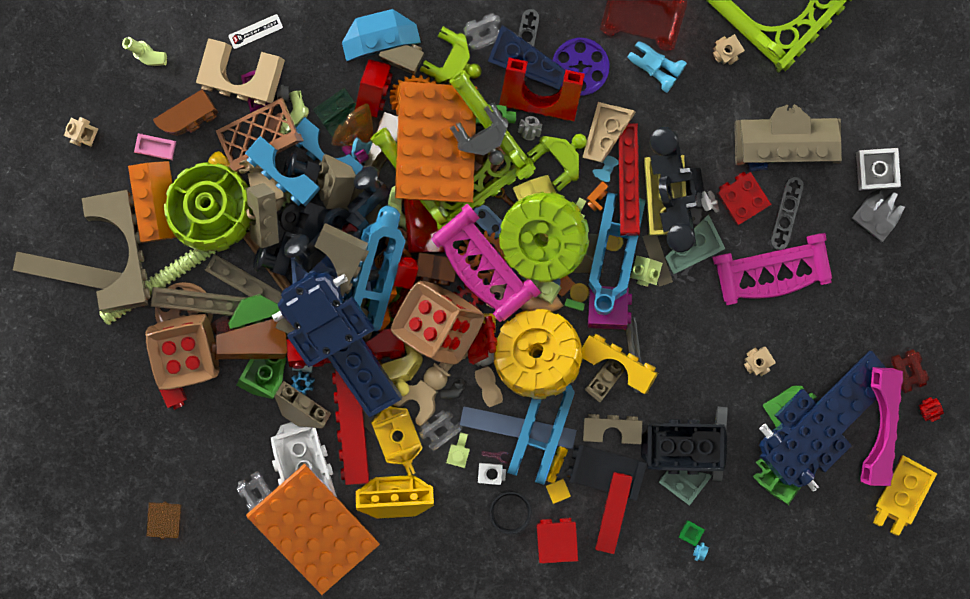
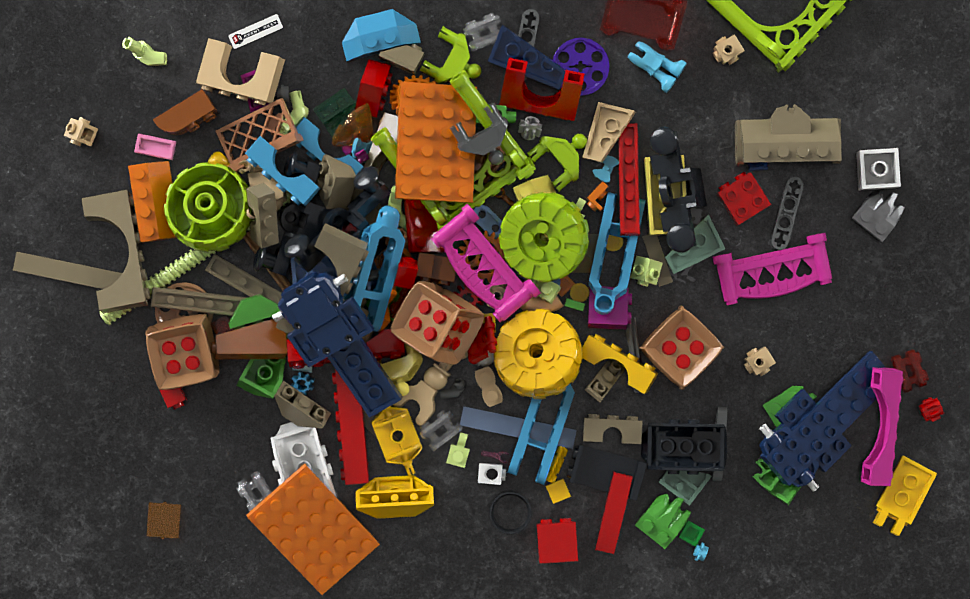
(663, 520): none -> bright green plate
(681, 347): none -> medium nougat piece
(711, 203): white piece -> none

